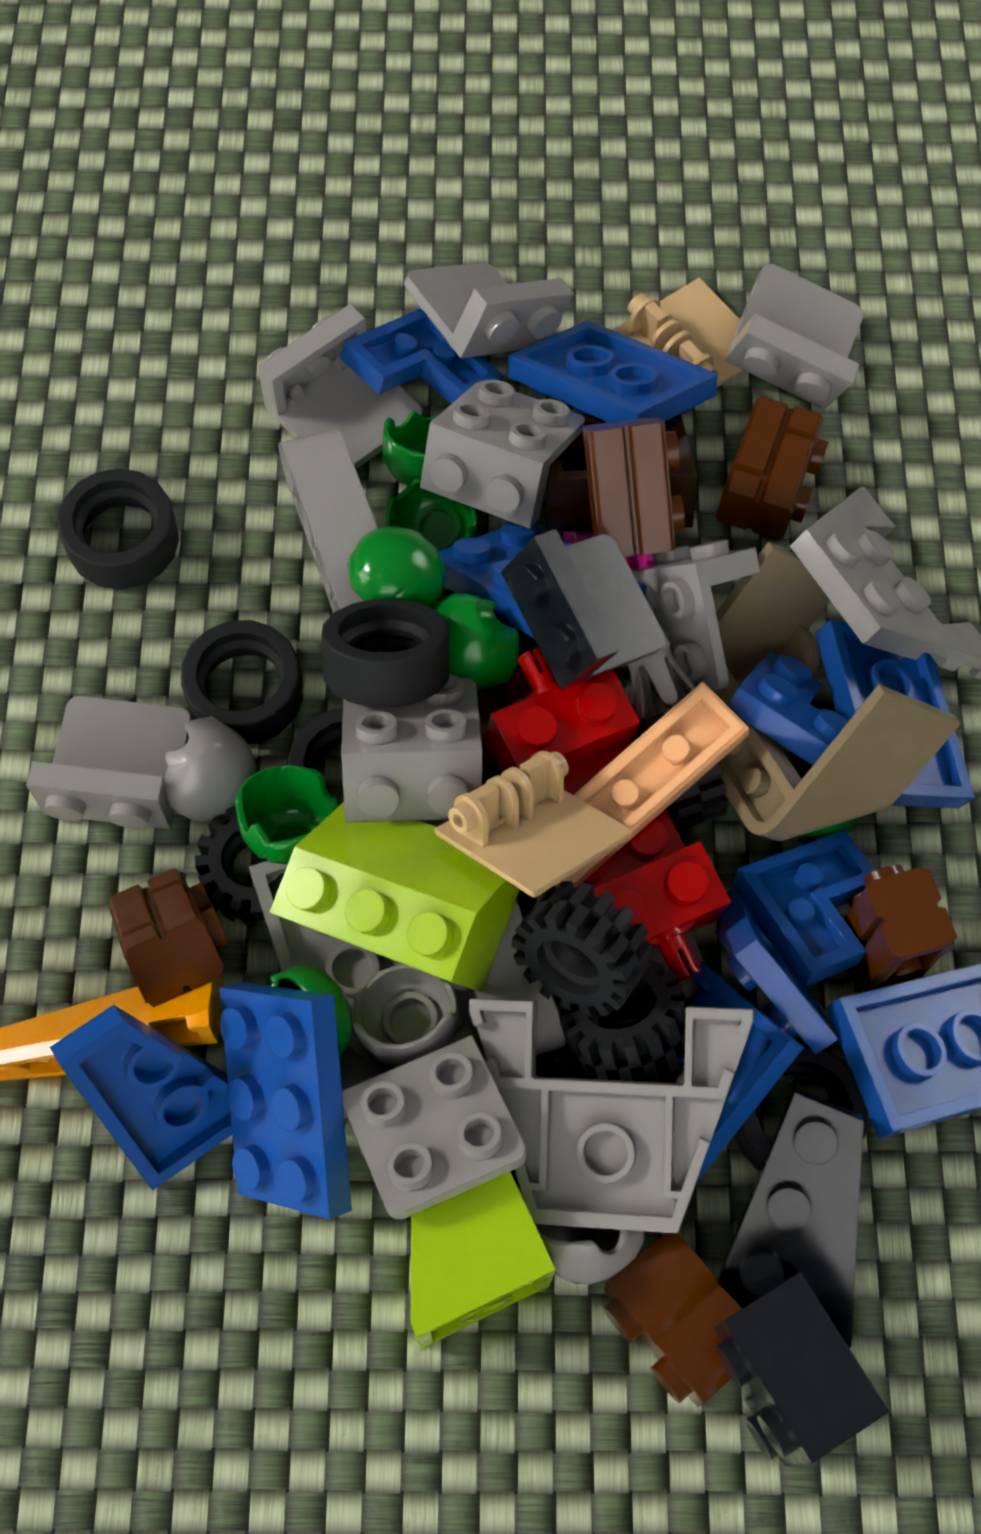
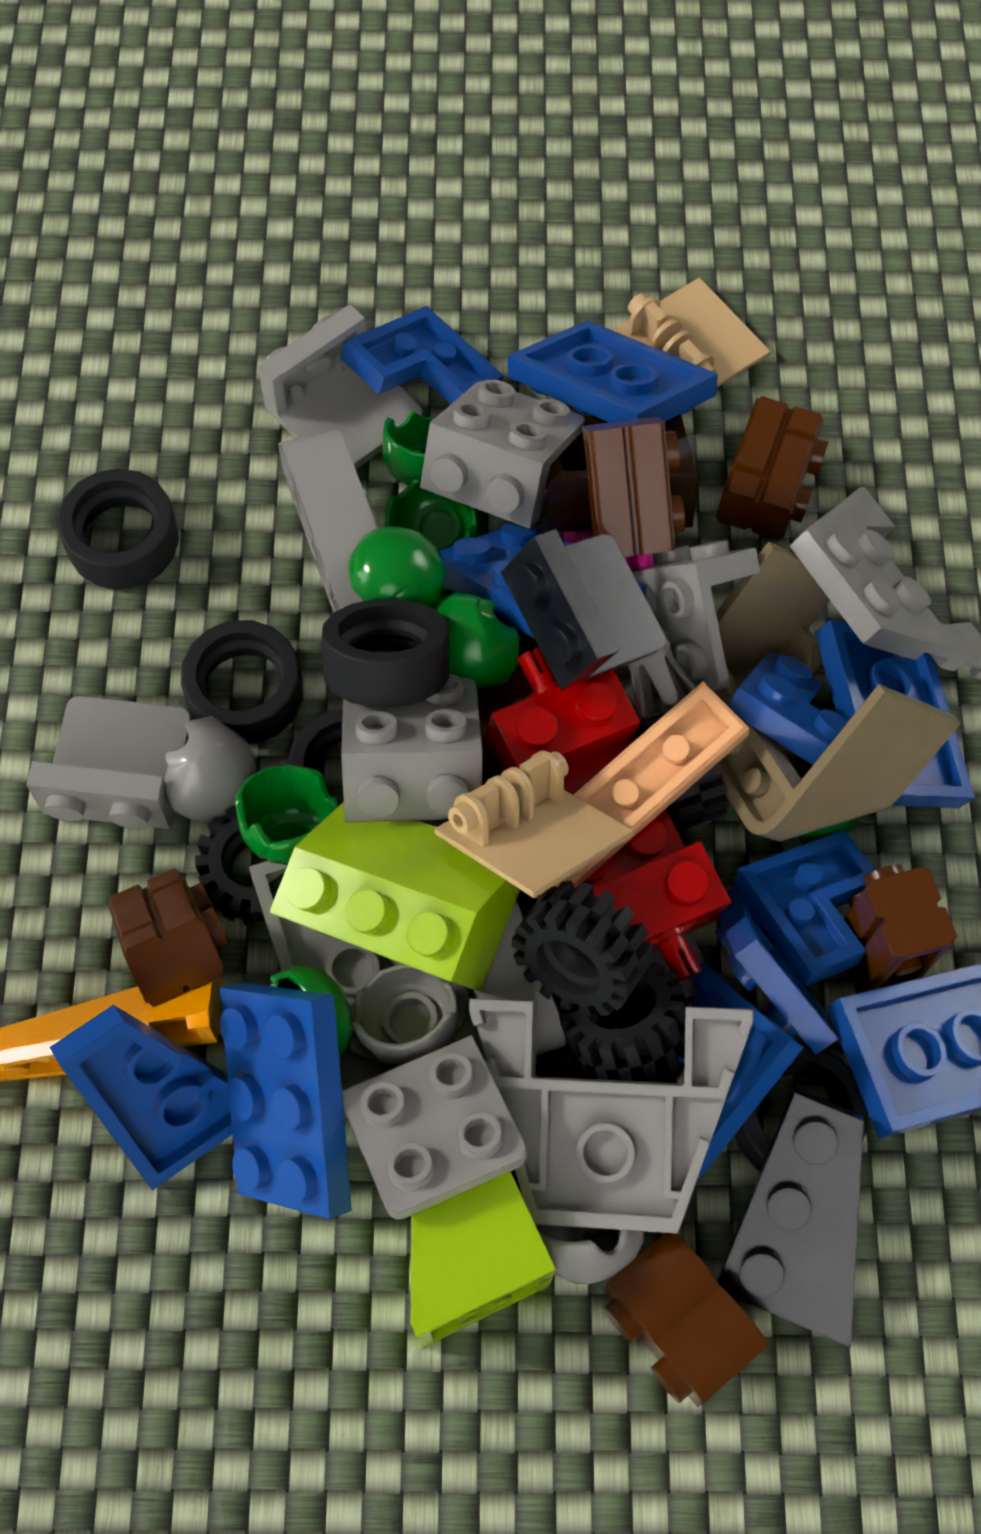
(483, 312): light grey bracket -> none
(797, 336): light grey bracket -> none
(801, 1374): black brick -> none

